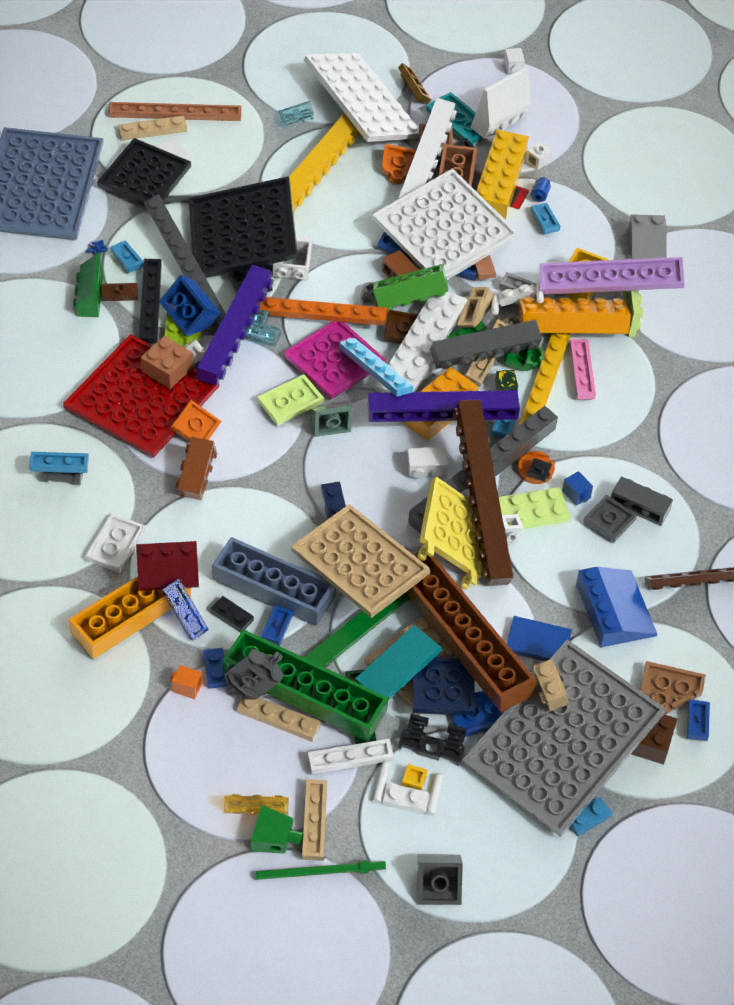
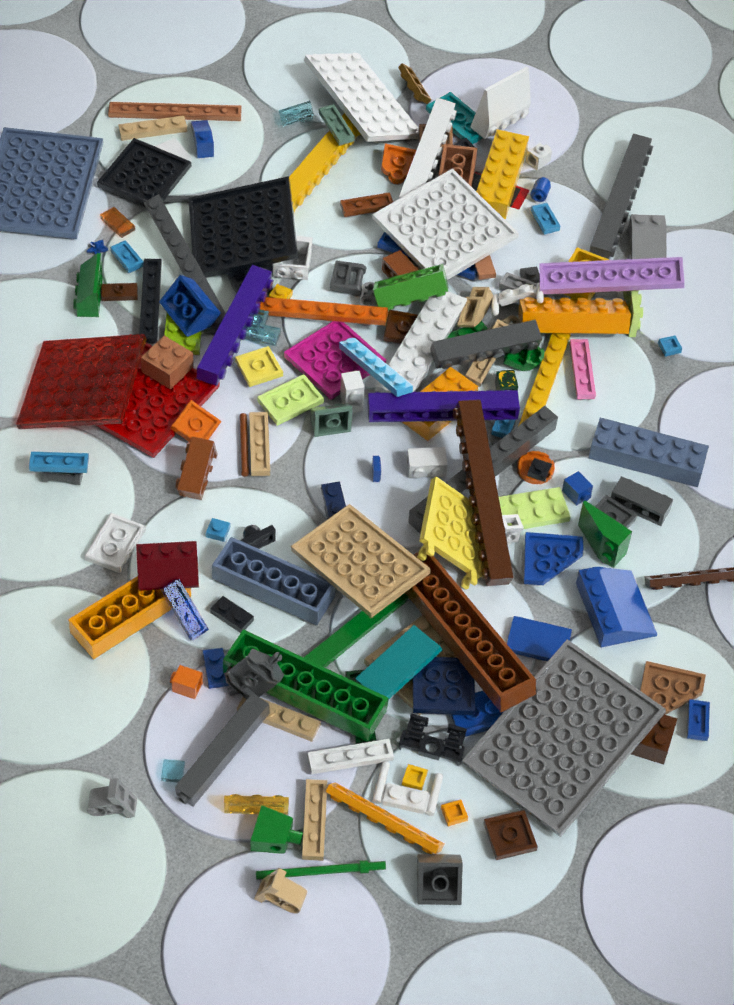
(82, 382): none -> clear red plate
(112, 800): none -> light grey tile
(117, 222): none -> clear orange tile
(172, 770): none -> clear light blue tile
(197, 349): white panel -> none
(203, 139): none -> blue slope
(218, 529): none -> dark azure plate
(222, 750): none -> dark grey brick
(244, 445): none -> dark orange bar
(259, 366): none -> light yellow plate
(259, 444): none -> tan plate
(259, 538): none -> black tile
(277, 625): blue plate -> none
(281, 292): none -> yellow plate
(281, 892): none -> tan tile
(336, 124): none -> sand green plate
(342, 275): none -> dark grey plate
(352, 390): none -> white brick
(365, 204): none -> dark orange plate
(376, 468): none -> blue tile
(391, 822): none -> light orange plate
(454, 812): none -> light orange tile
(510, 835): none -> reddish brown plate
(513, 60): white brick -> none
(531, 274): none -> dark grey plate
(549, 555): none -> blue plate
(550, 684): tan brick -> none
(591, 816): dark azure plate -> none
(604, 534): none -> green slope
(621, 195): none -> dark grey brick
(648, 452): none -> sand blue brick
(670, 345): none -> dark azure plate

